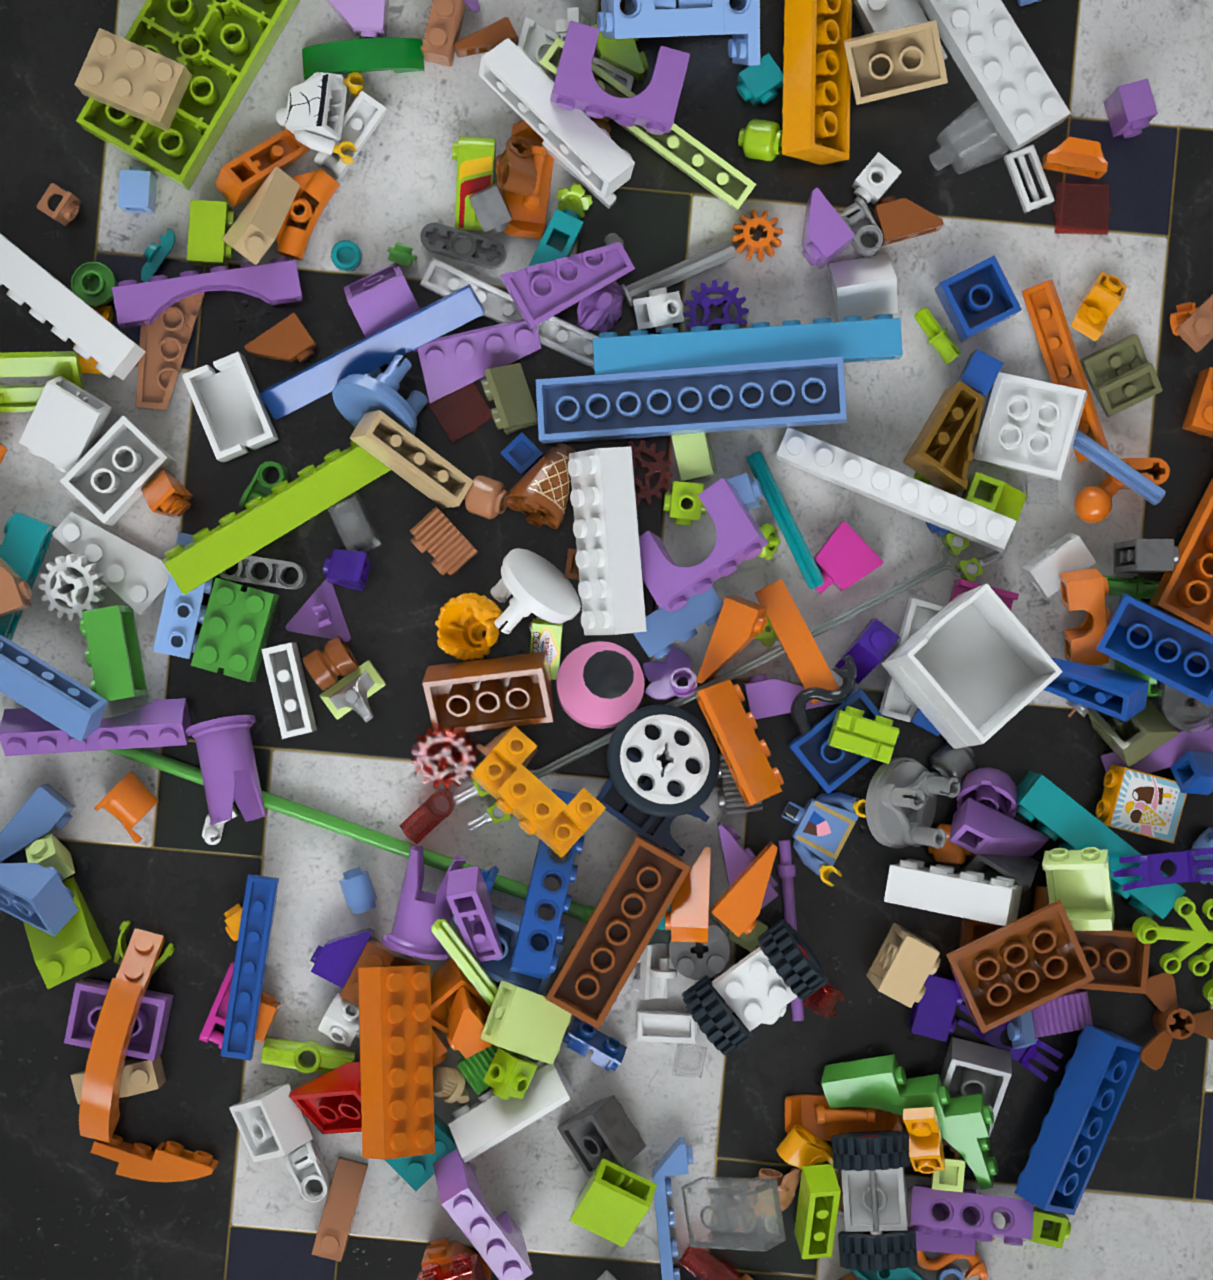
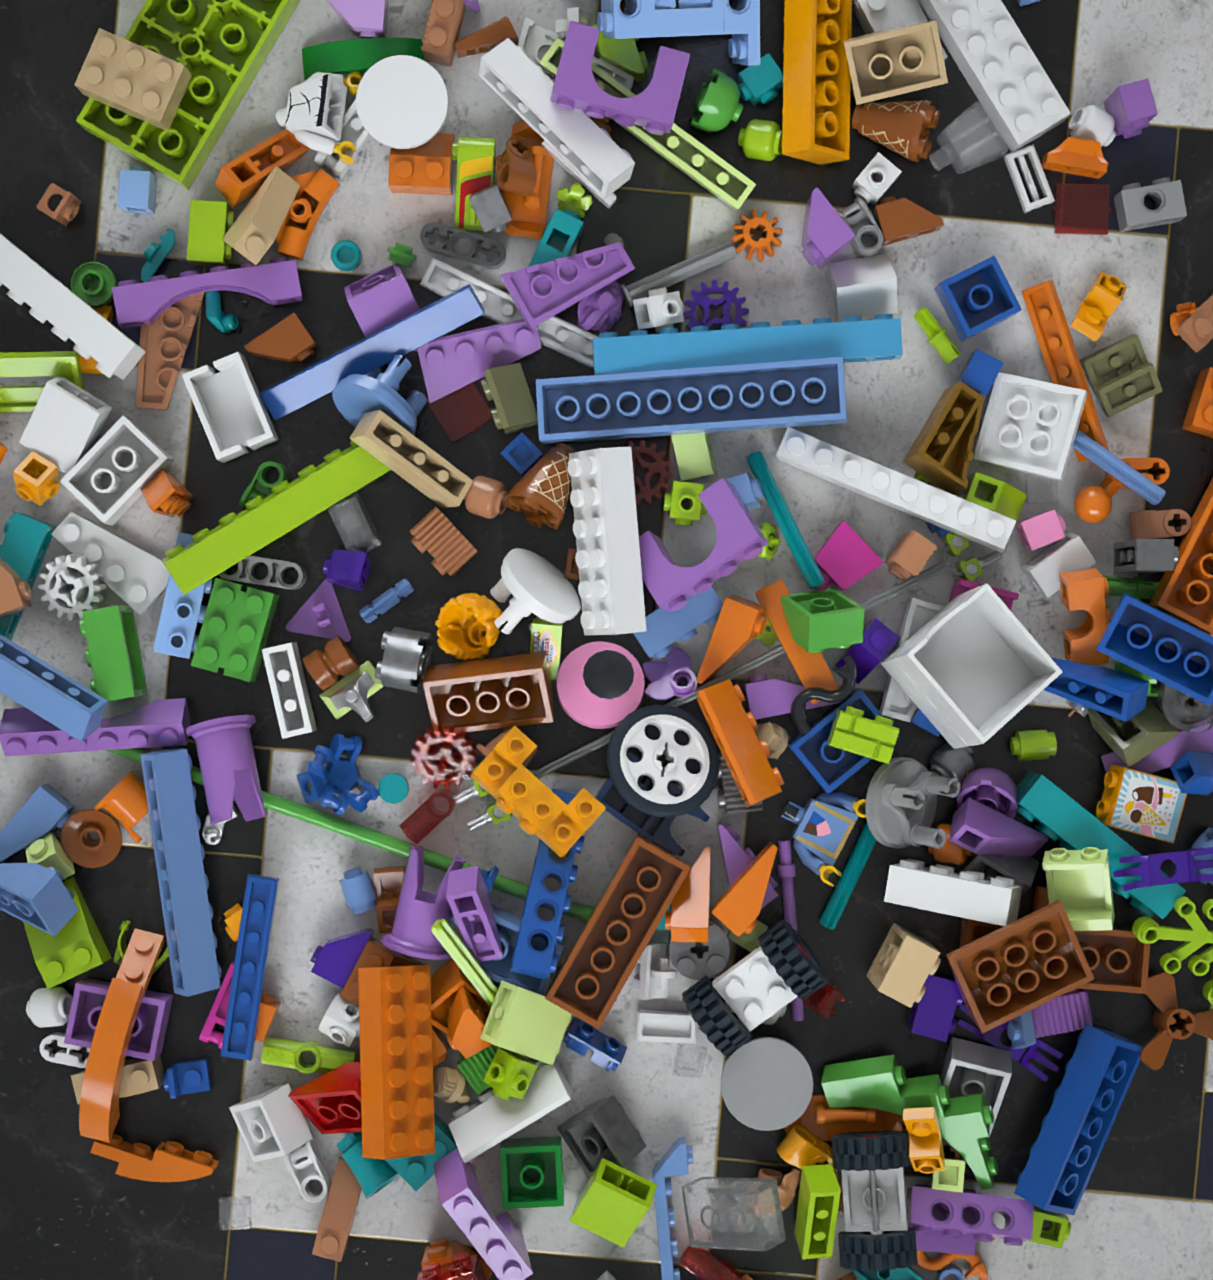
(36, 479): none -> light orange brick
(49, 1007): none -> white head
(64, 1057): none -> white beam
(84, 849): none -> dark orange dish
(181, 871): none -> medium blue brick
(187, 1077): none -> blue bracket
(216, 316): none -> teal arm
(235, 1213): none -> clear tile
(337, 777): none -> blue piece
(370, 1173): none -> teal plant
(386, 600): none -> medium blue axle
(388, 887): none -> dark orange slope
(393, 788): none -> teal tile
(402, 102): none -> white piece
(404, 659): none -> flat silver brick
(423, 168): none -> orange slope
(532, 1172): none -> green brick
(716, 103): none -> bright green cylinder
(766, 1083): none -> light grey piece
(774, 736): none -> tan piece
(823, 619): none -> bright green slope
(848, 879): none -> teal axle
(898, 126): none -> dark orange cone
(910, 555): none -> nougat brick
(1033, 744): none -> lime brick
(1041, 530): none -> bright pink brick
(1093, 125): none -> white head
(1154, 524): none -> nougat piece
(1168, 201): none -> light grey brick

